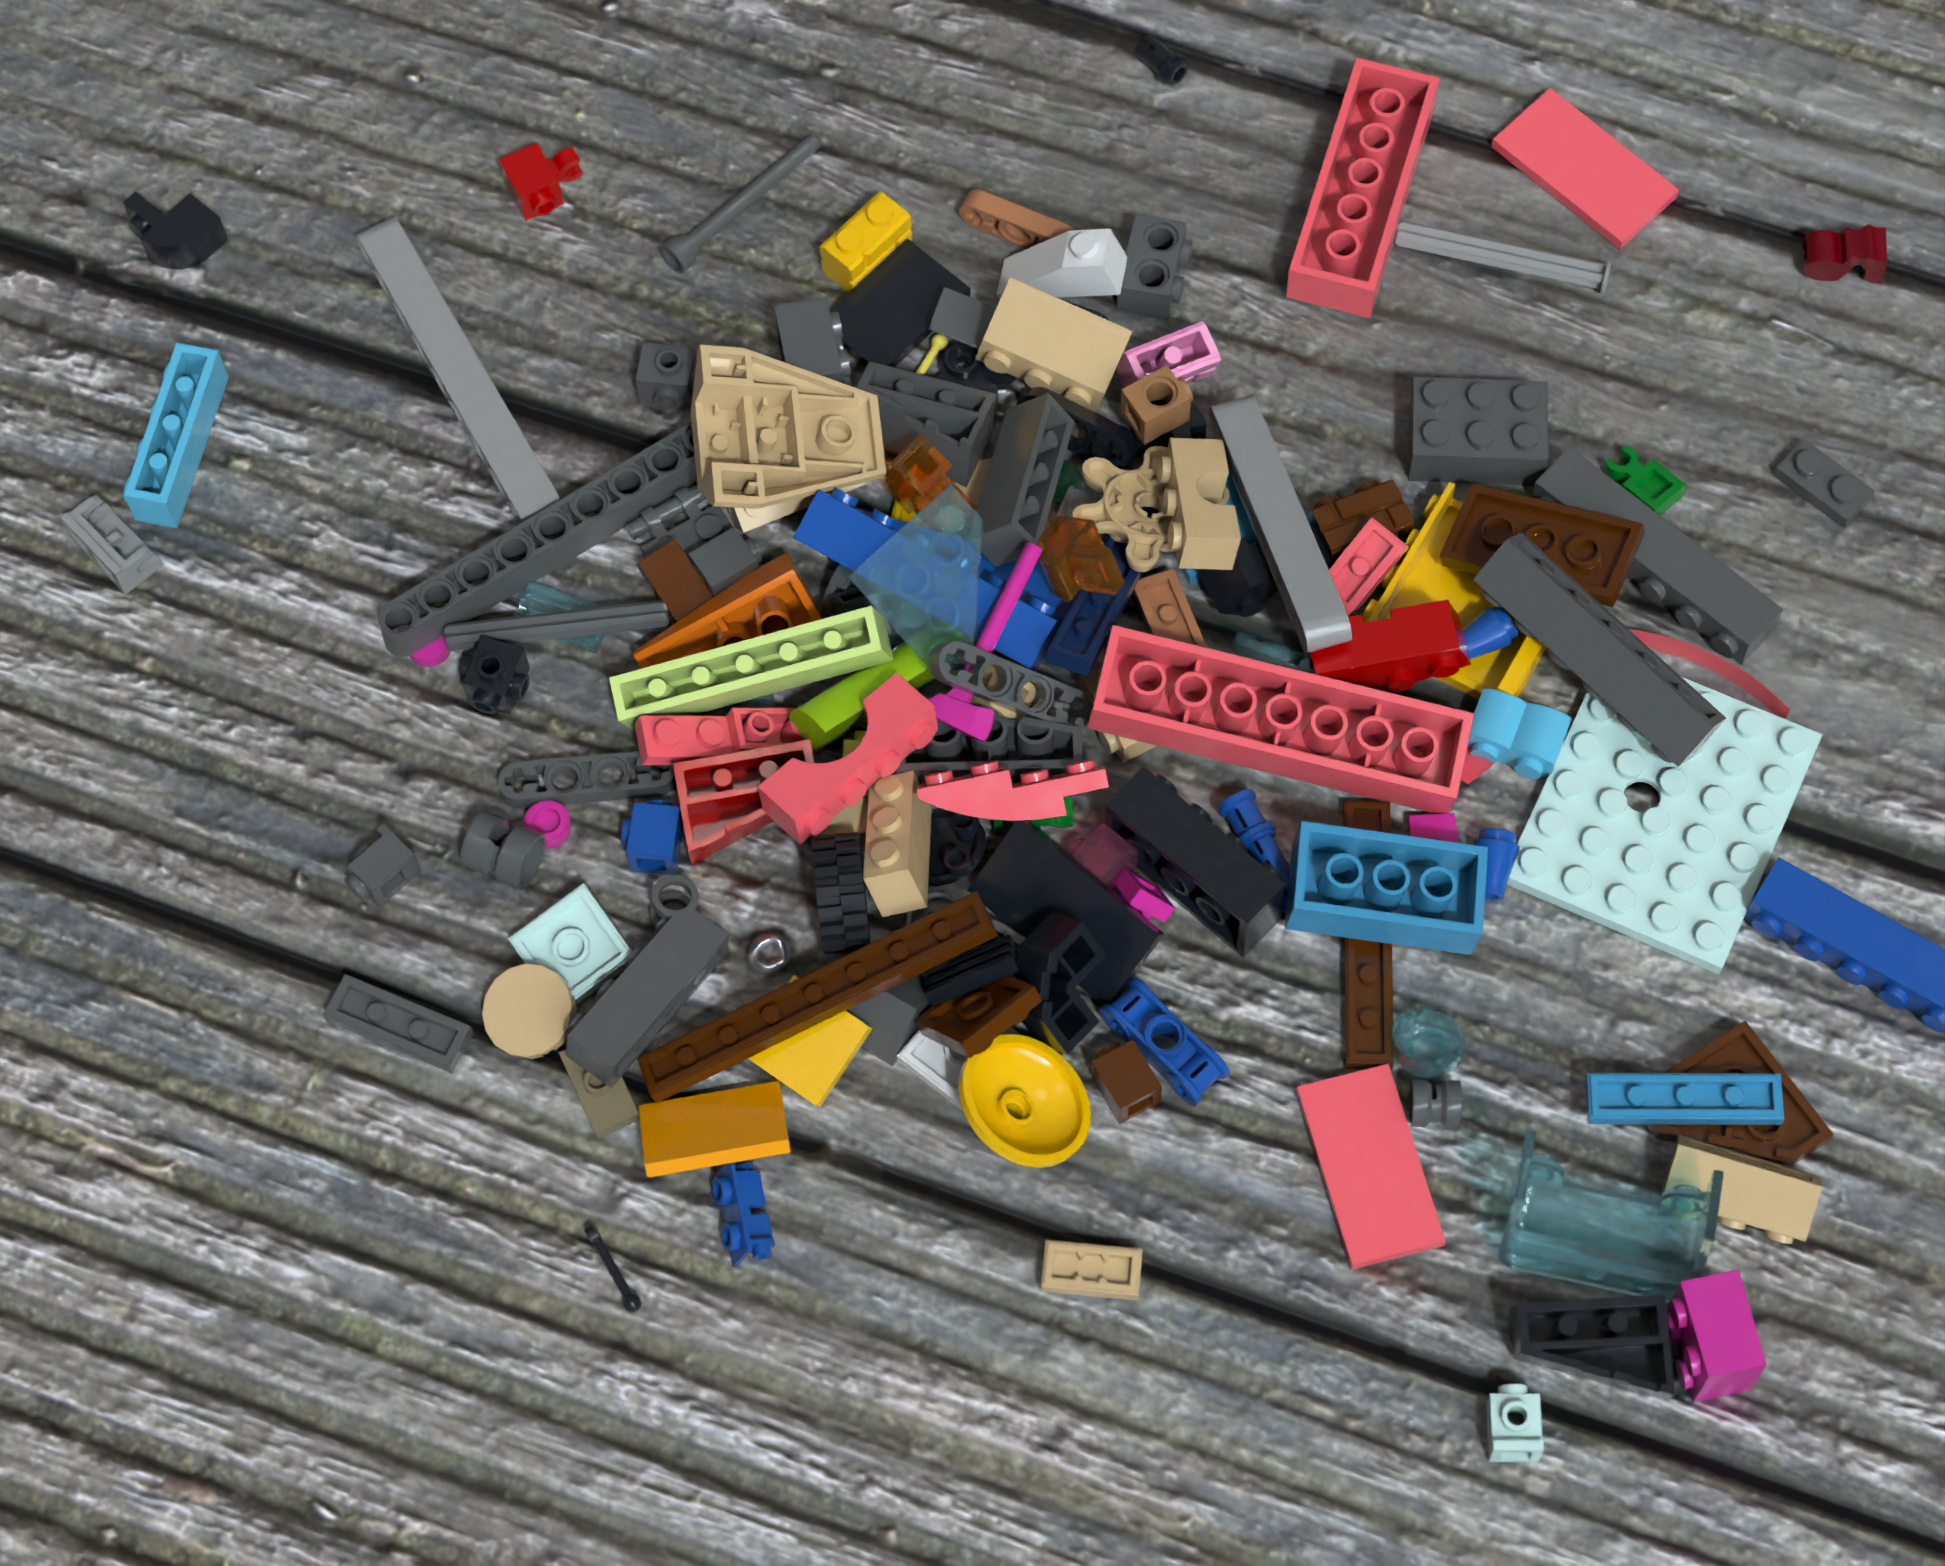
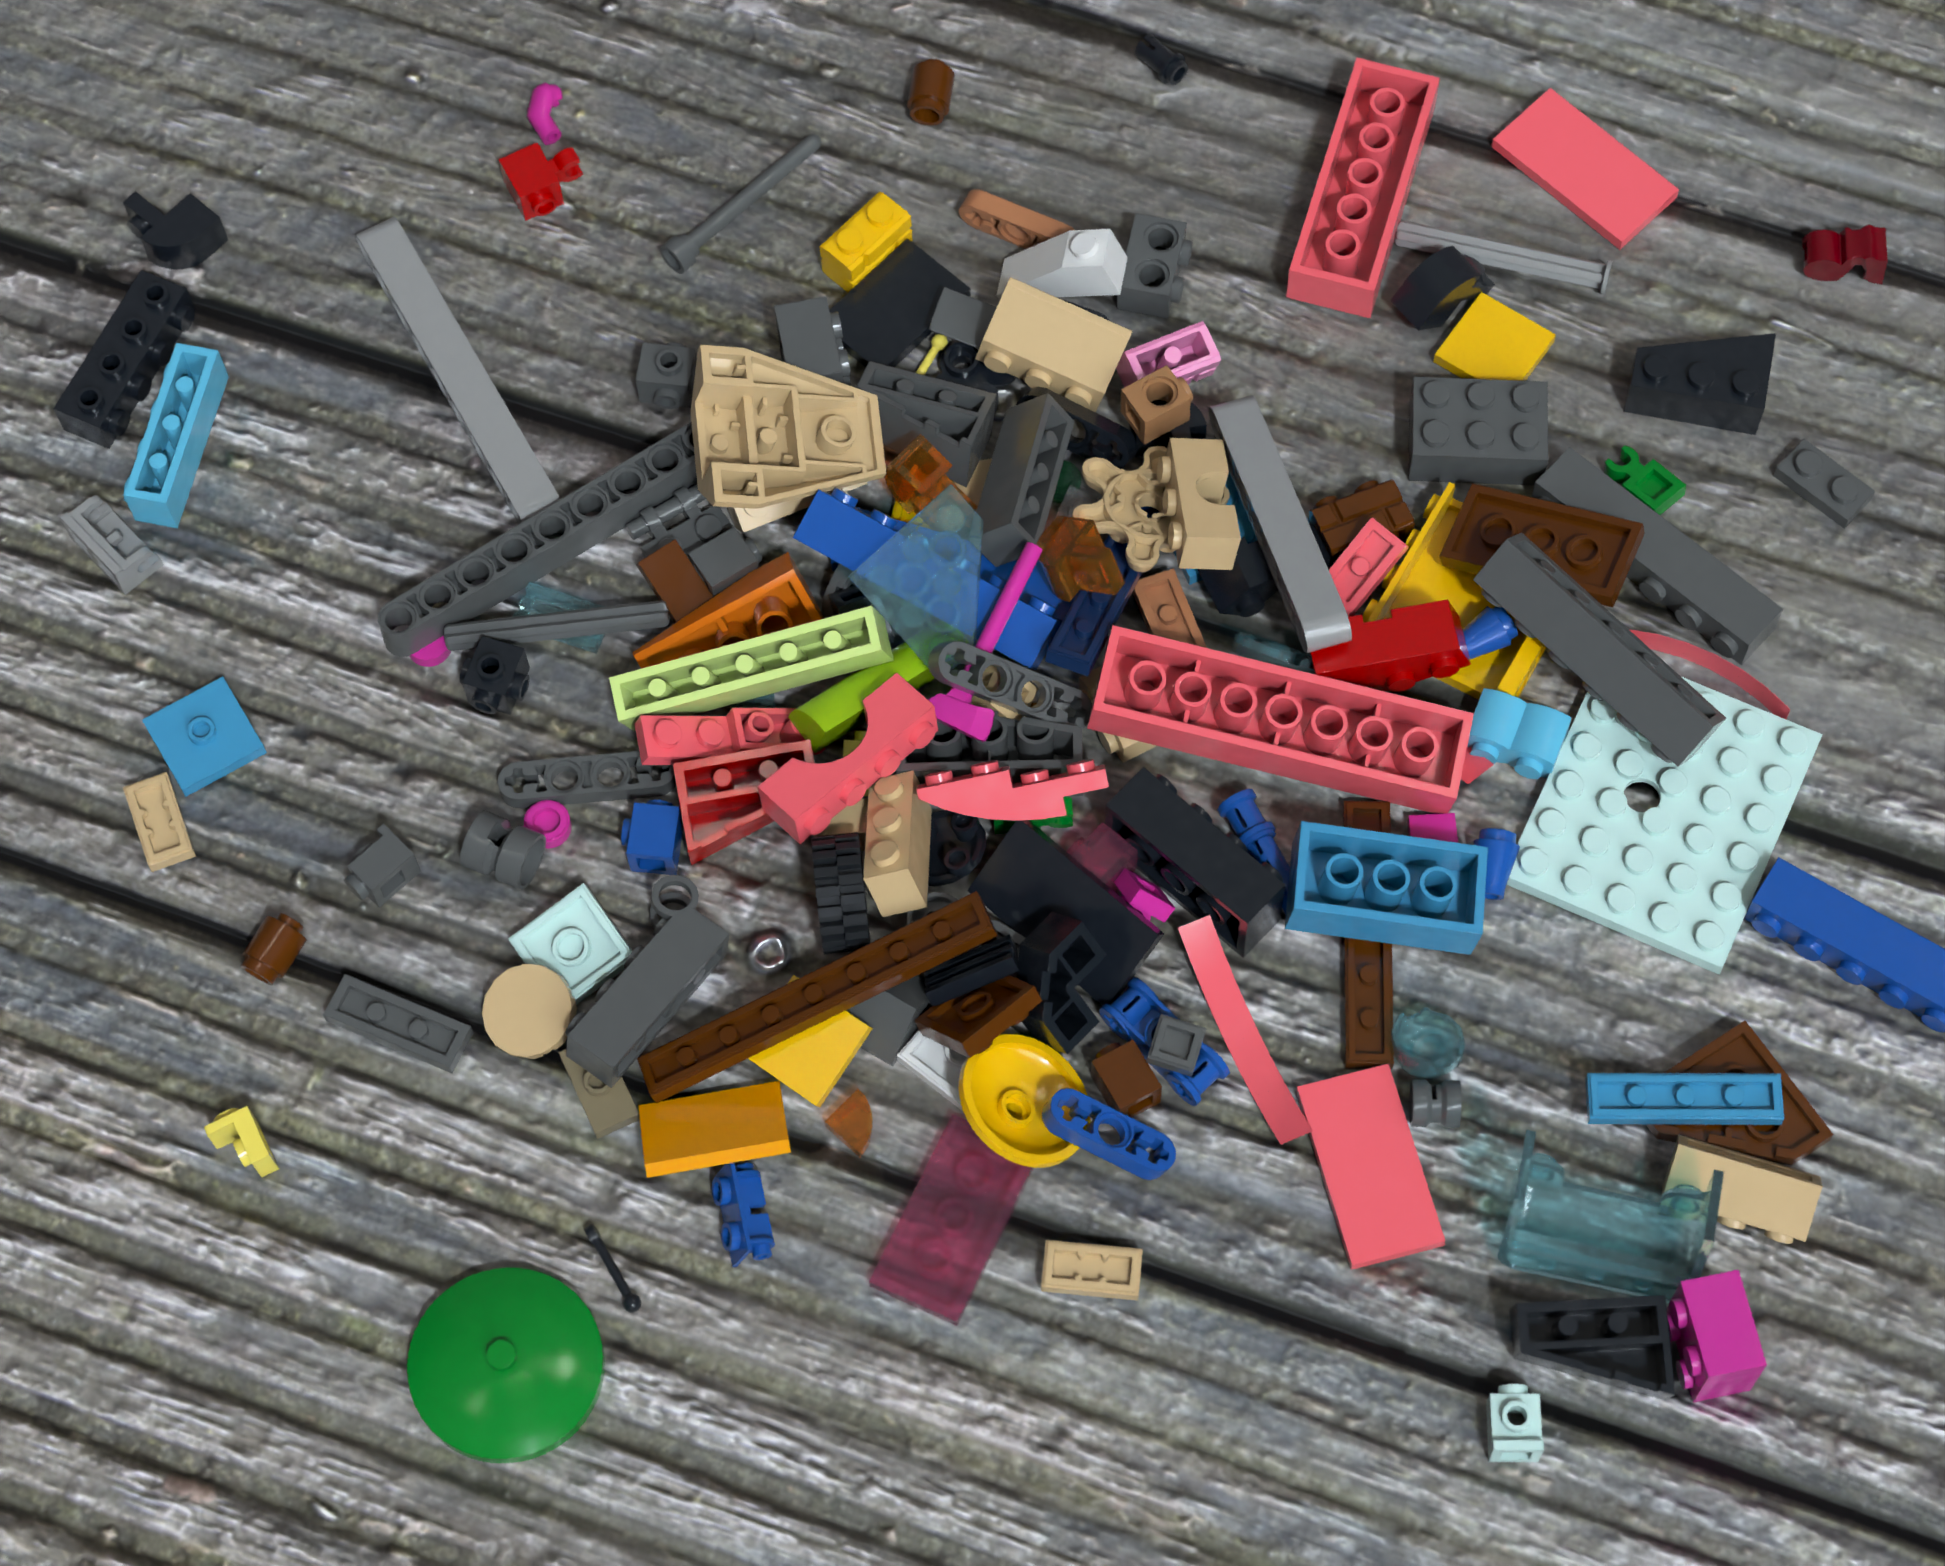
(125, 359): none -> black brick
(159, 821): none -> tan plate
(204, 736): none -> dark azure plate
(247, 1137): none -> light yellow bracket
(273, 948): none -> reddish brown brick
(506, 1365): none -> green dish
(542, 100): none -> dark pink arm
(853, 1123): none -> clear orange tile
(930, 92): none -> reddish brown brick
(950, 1224): none -> clear pink tile
(1128, 1129): none -> blue beam
(1176, 1045): none -> dark grey tile
(1241, 1032): none -> coral sticker
(1439, 286): none -> black brick
(1494, 343): none -> yellow tile
(1703, 382): none -> black wedge

